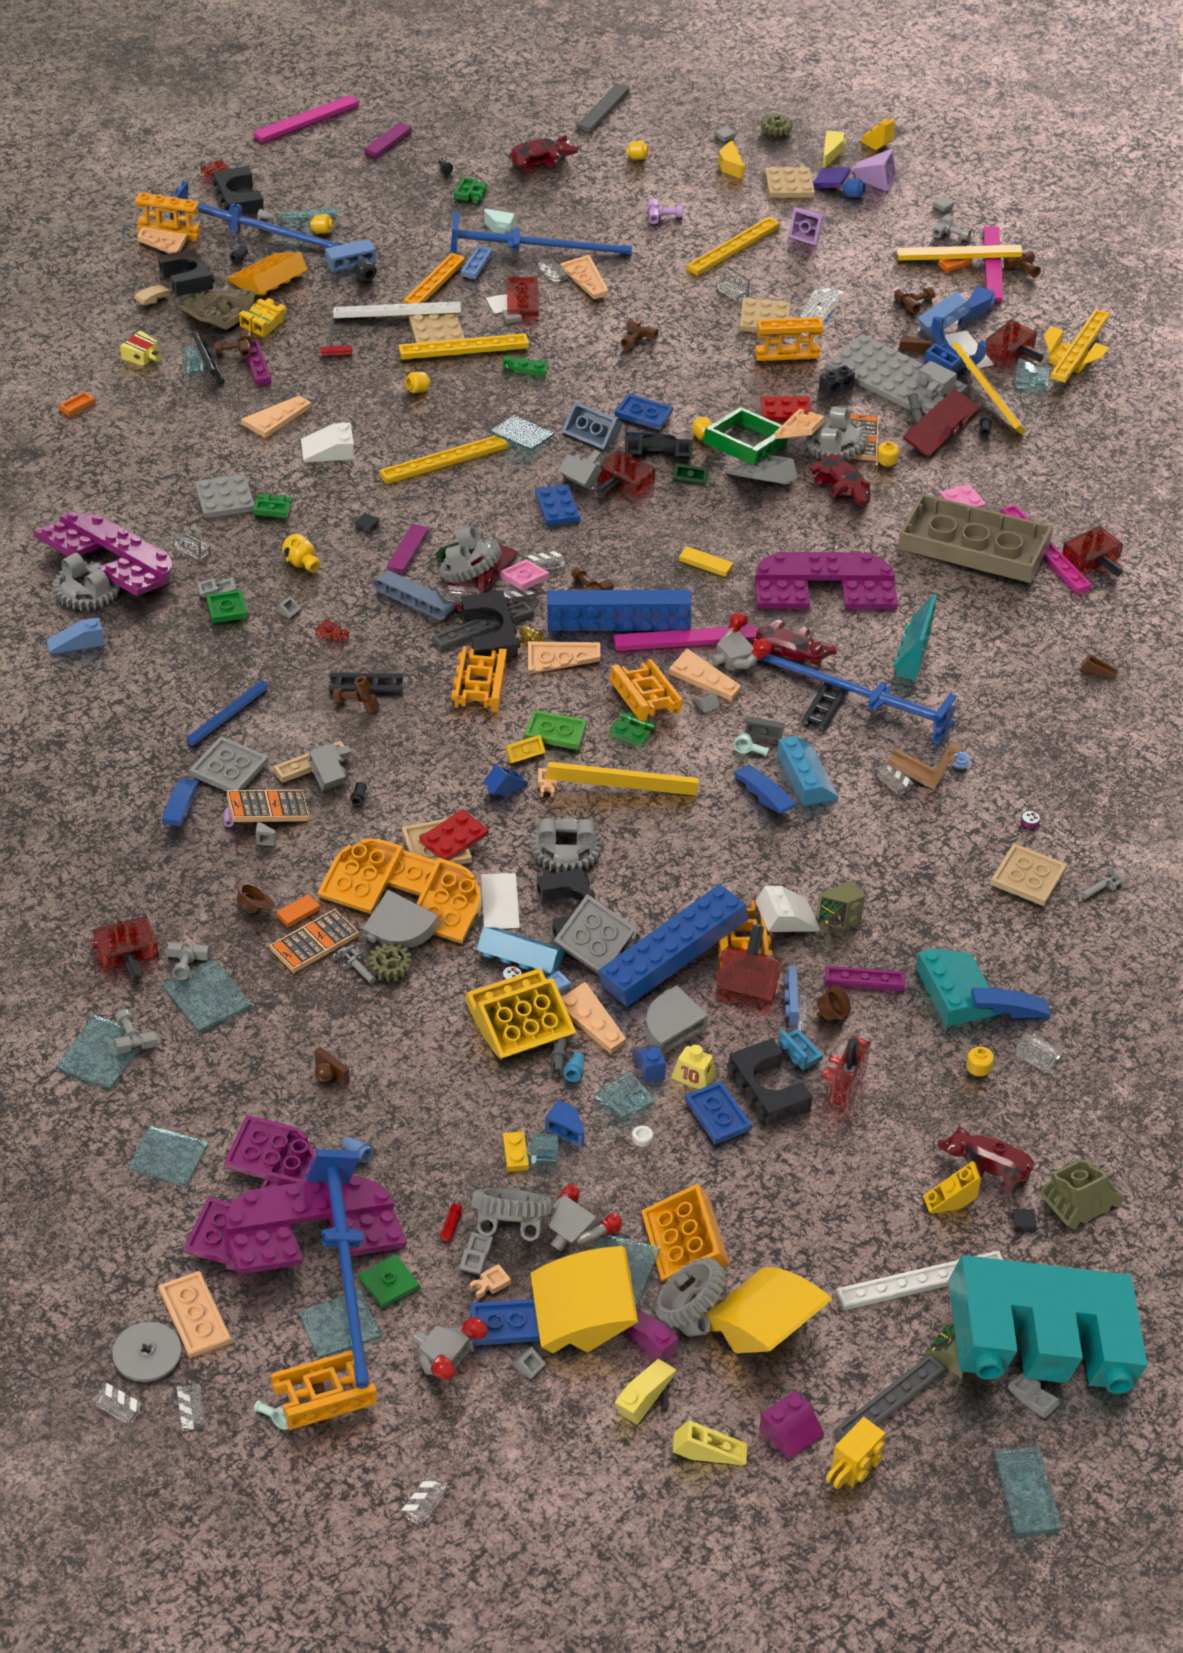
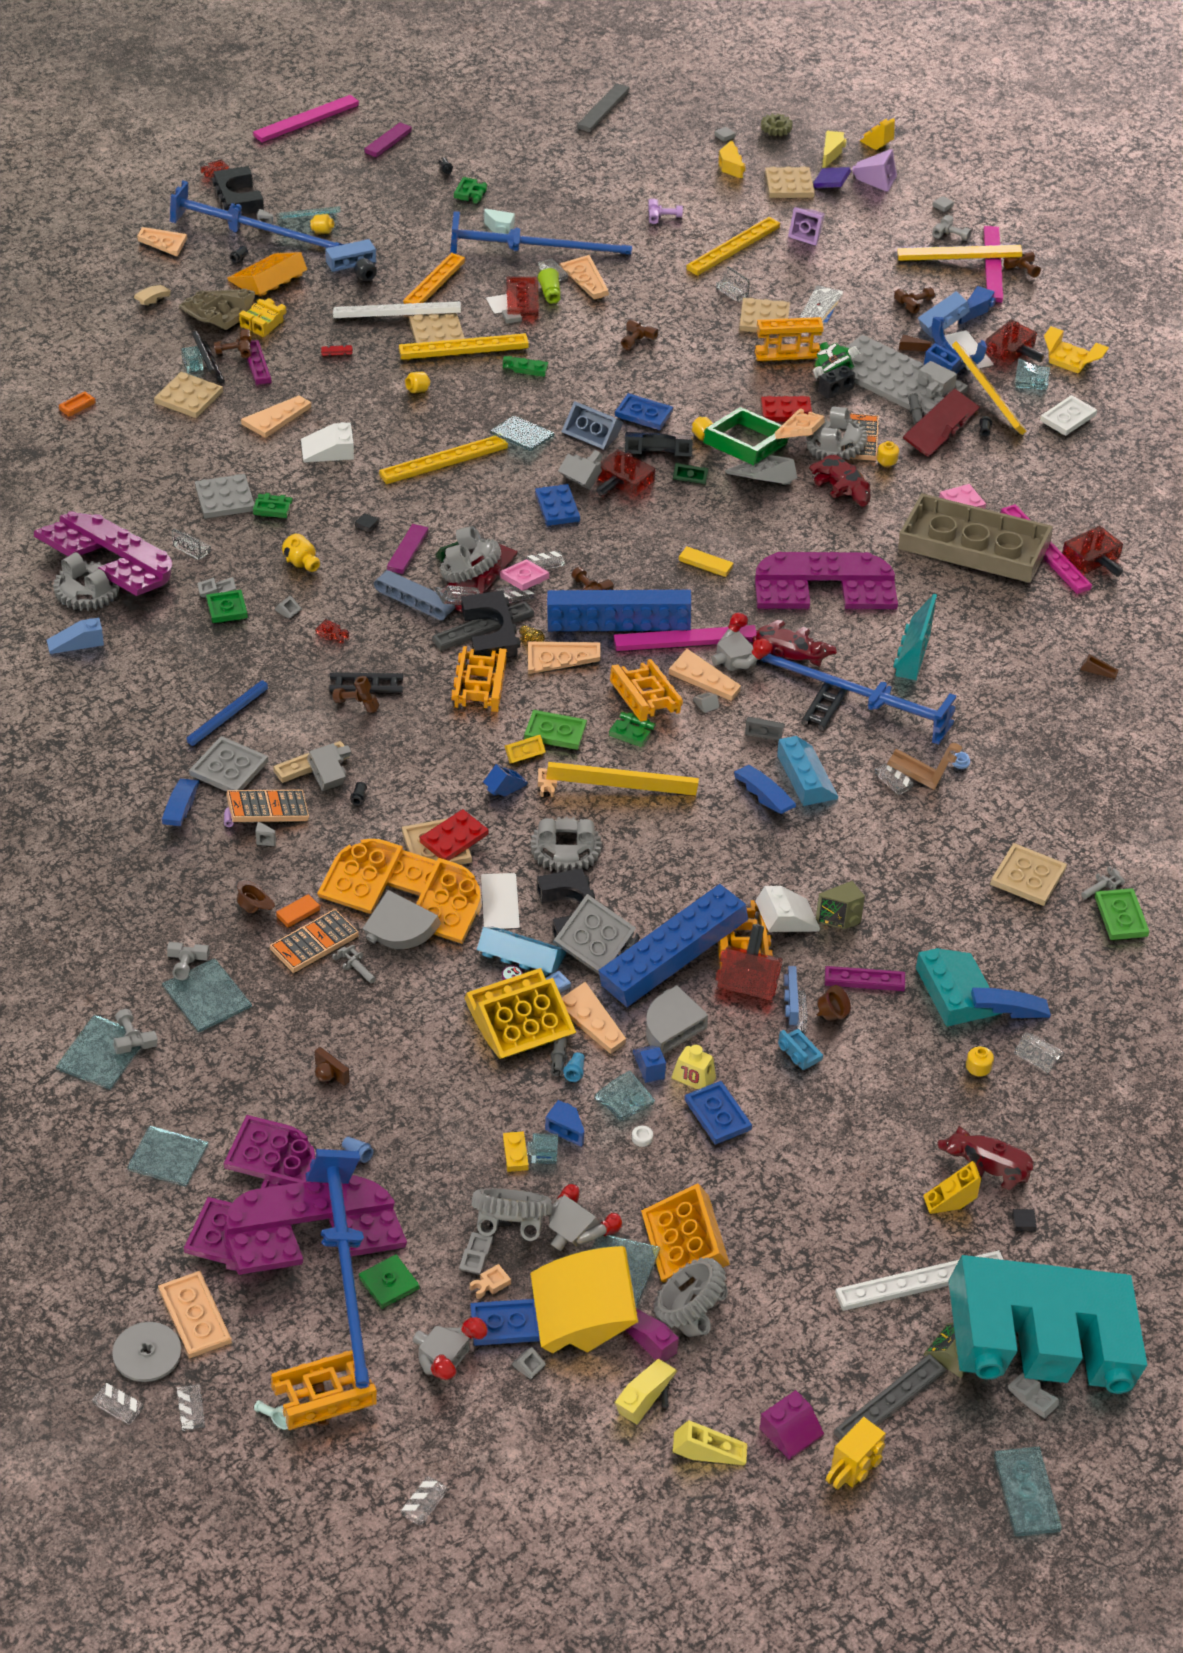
(125, 945): clear red piece -> none
(140, 349): light yellow torso -> none
(172, 205): light orange fence -> none
(188, 394): none -> tan plate
(194, 274): black arch -> none
(329, 1325): clear light blue piece -> none
(389, 961): olive gear -> none
(451, 1222): red axle -> none
(476, 262): medium blue plate -> none
(541, 151): dark red animal -> none
(549, 282): none -> lime plant
(637, 150): yellow head -> none
(746, 746): light aqua bar -> none
(766, 1309): yellow slope -> none
(770, 1105): black arch -> none
(833, 357): none -> torso
(848, 1072): clear red piece -> none
(854, 188): blue head -> none
(953, 264): orange tile -> none
(1030, 819): tile -> none
(1068, 415): none -> white plate
(1080, 345): yellow tile -> none
(1080, 1193): olive slope -> none
(1121, 914): none -> bright green plate

